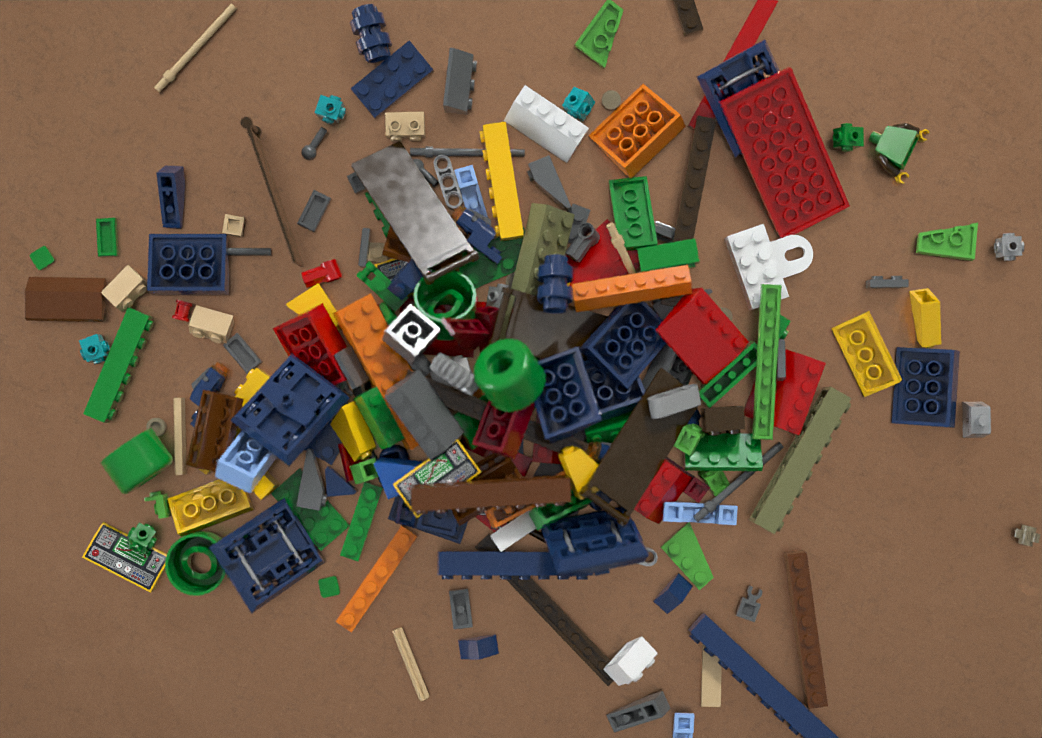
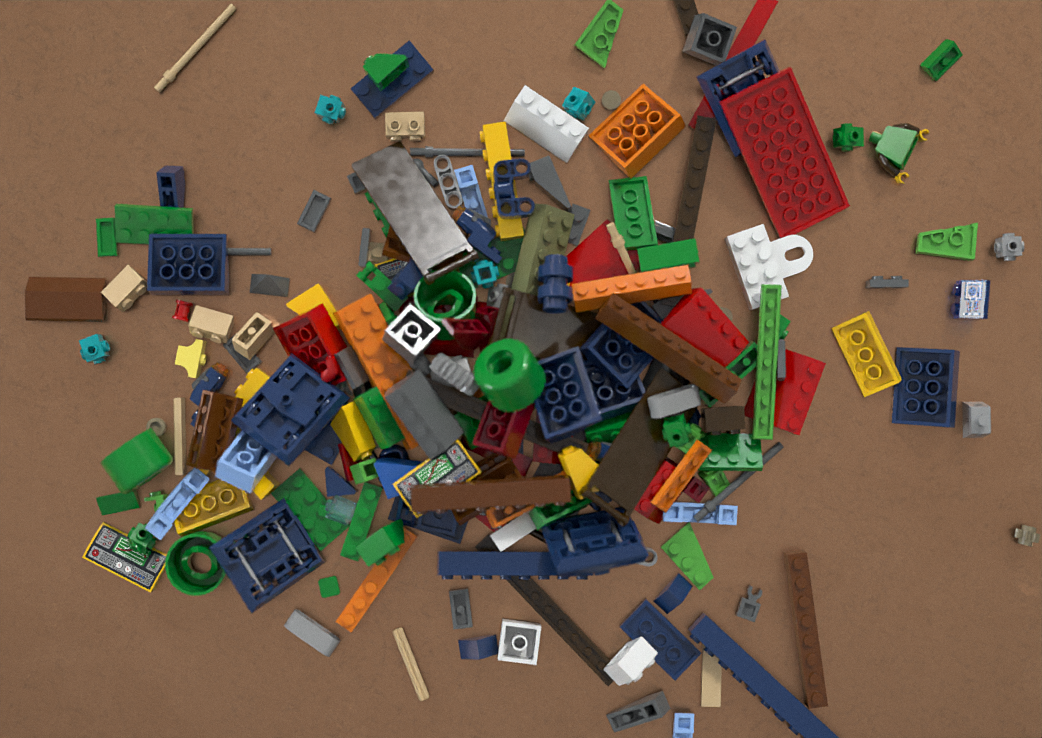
(42, 258): green piece -> none
(118, 365): green brick -> none
(118, 502): none -> green slope
(136, 222): none -> green plate
(176, 502): none -> light blue slope
(192, 357): none -> light yellow brick
(233, 225): tan plate -> none
(252, 335): none -> tan brick
(254, 134): dark brown flag -> none
(269, 285): none -> dark grey slope
(309, 151): dark grey bar -> none
(311, 488): dark grey slope -> none
(312, 633): none -> light grey beam
(326, 272): red piece -> none
(331, 370): none -> red arm
(340, 509): none -> clear light blue brick
(374, 45): dark blue piece -> none
(382, 543): none -> green slope
(385, 68): none -> green slope
(459, 82): dark grey slope -> none
(485, 266): none -> teal brick
(504, 189): none -> dark blue beam
(519, 641): none -> white brick
(583, 242): dark grey piece -> none
(668, 348): none -> reddish brown brick
(673, 648): none -> dark blue plate
(676, 430): none -> green brick
(681, 476): none -> orange tile
(709, 39): none -> dark grey brick
(800, 459): olive brick -> none
(926, 317): yellow slope -> none
(941, 59): none -> green slope
(971, 300): none -> clear blue slope

